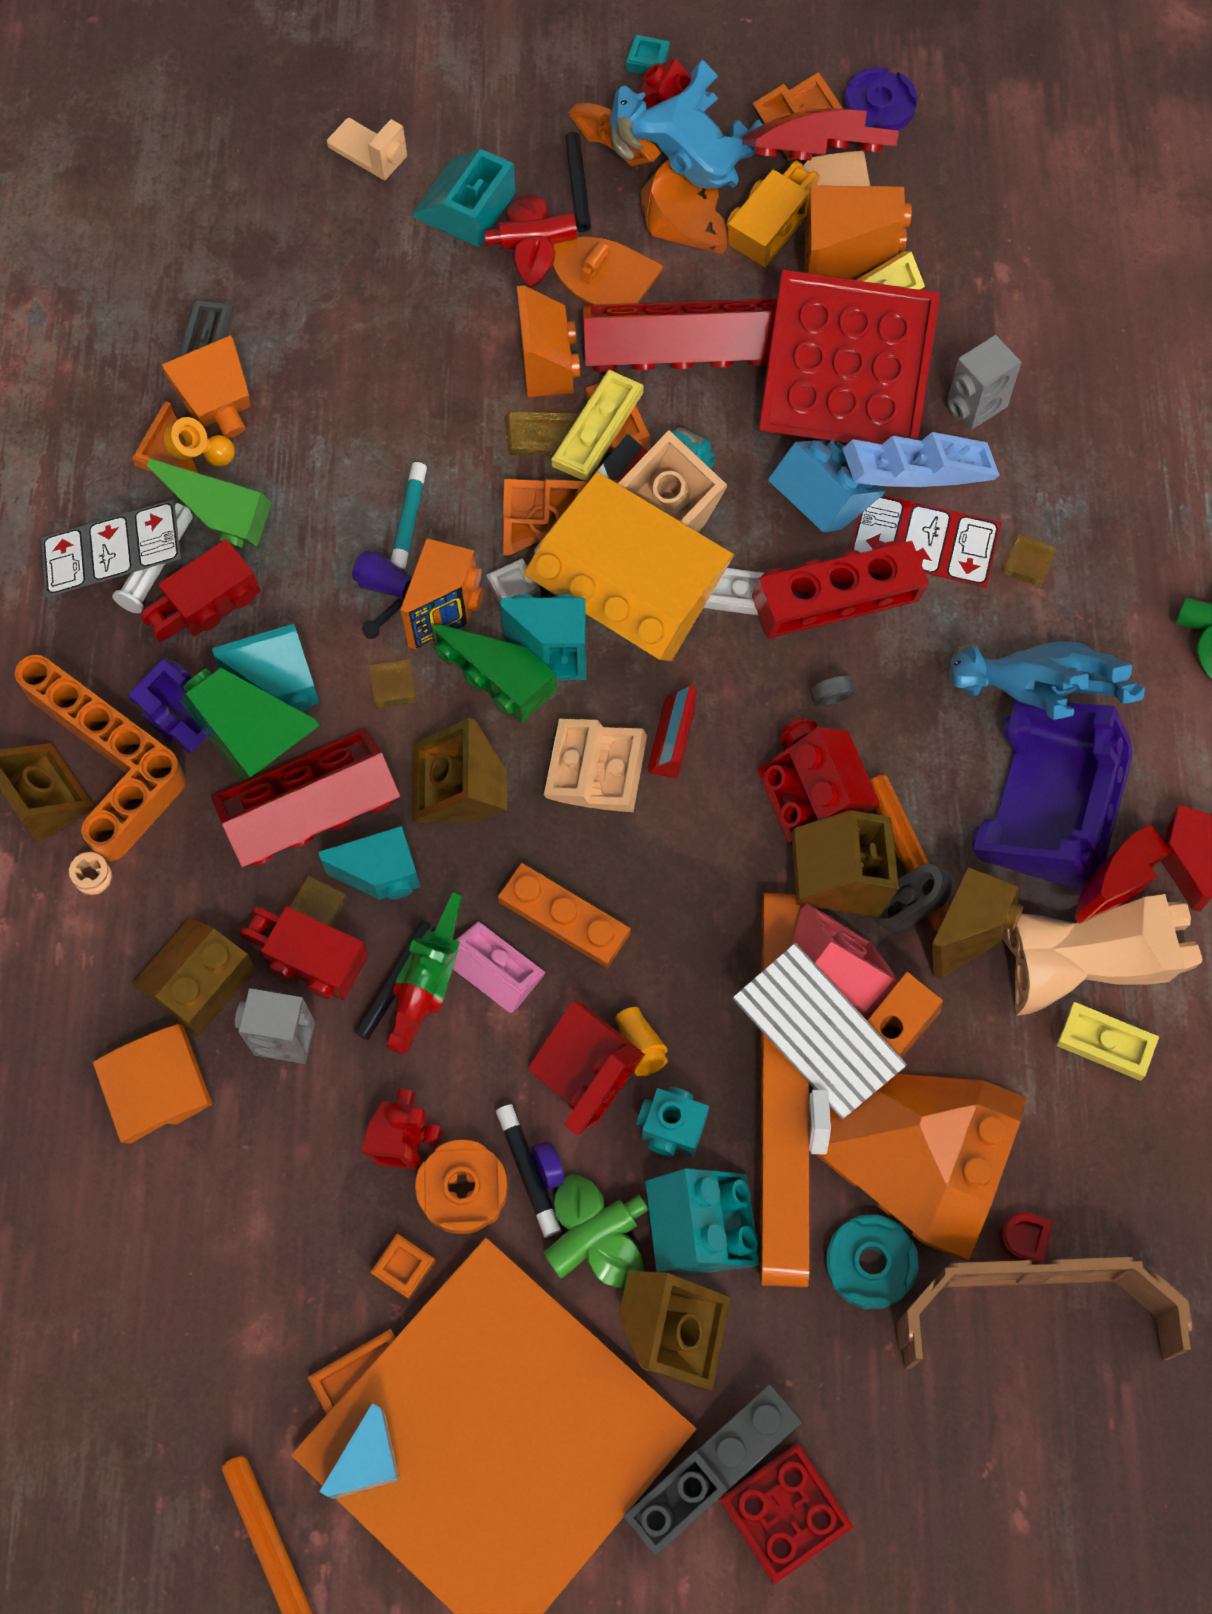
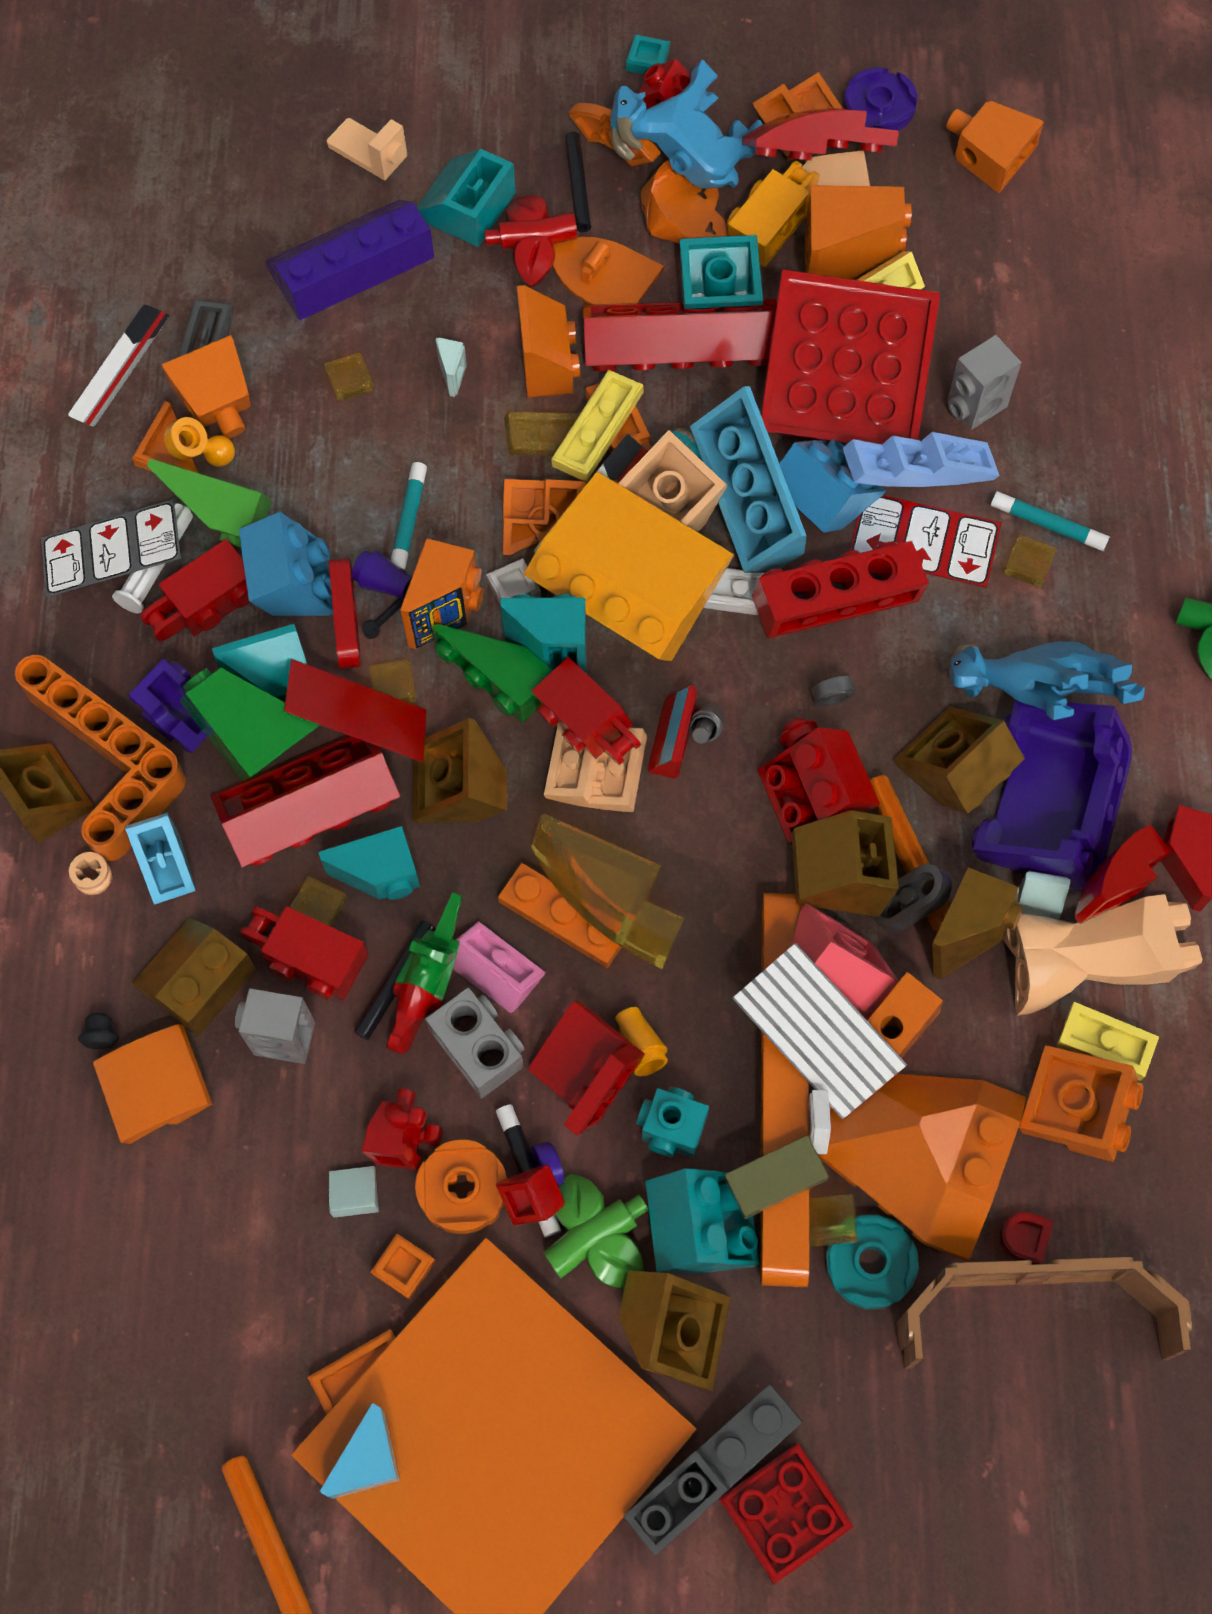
(98, 1032): none -> black piece
(118, 365): none -> sticker
(161, 857): none -> medium azure slope
(286, 568): none -> dark azure slope
(345, 613): none -> red beam
(349, 376): none -> clear yellow tile
(352, 258): none -> dark purple slope
(353, 1192): none -> light aqua slope
(356, 710): none -> red sticker
(452, 363): none -> light aqua slope
(467, 1047): none -> light grey brick
(531, 1195): none -> red slope
(585, 712): none -> red brick
(607, 888): none -> clear yellow slope
(706, 723): none -> flat silver cylinder
(720, 272): none -> teal slope
(756, 496): none -> medium azure slope
(776, 1177): none -> olive tile
(832, 1220): none -> clear yellow tile
(961, 758): none -> pearl gold slope
(994, 141): none -> orange torso
(1043, 894): none -> light aqua slope
(1050, 521): none -> teal bar
(1082, 1103): none -> orange plate

